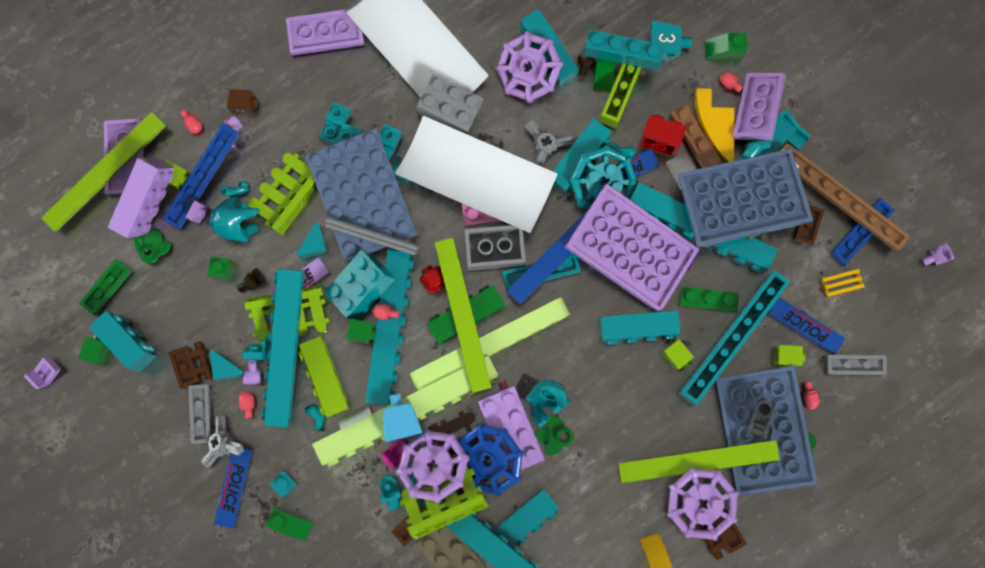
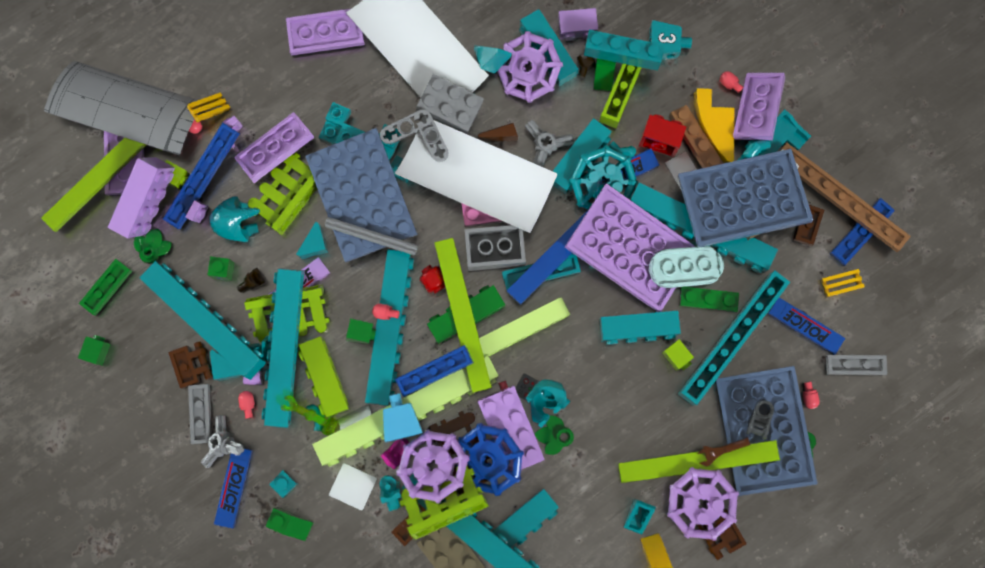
(43, 373): lavender bracket -> none
(121, 106): none -> light grey sticker
(123, 341): teal brick -> none
(203, 104): none -> yellow tile
(203, 320): none -> teal brick
(230, 191): teal arm -> none
(241, 101): reddish brown brick -> none
(274, 147): none -> lavender plate
(310, 415): none -> clear neon green piece
(352, 486): none -> white sticker
(359, 285): teal brick -> none
(423, 128): none -> light grey beam
(434, 371): none -> blue tile
(491, 58): none -> teal slope
(499, 134): none -> reddish brown slope
(577, 23): none -> lavender brick
(639, 516): none -> teal slope
(686, 267): none -> light aqua tile
(714, 453): none -> reddish brown piece
(726, 46): green slope -> none
(789, 356): lime brick -> none
(939, 255): lavender piece -> none

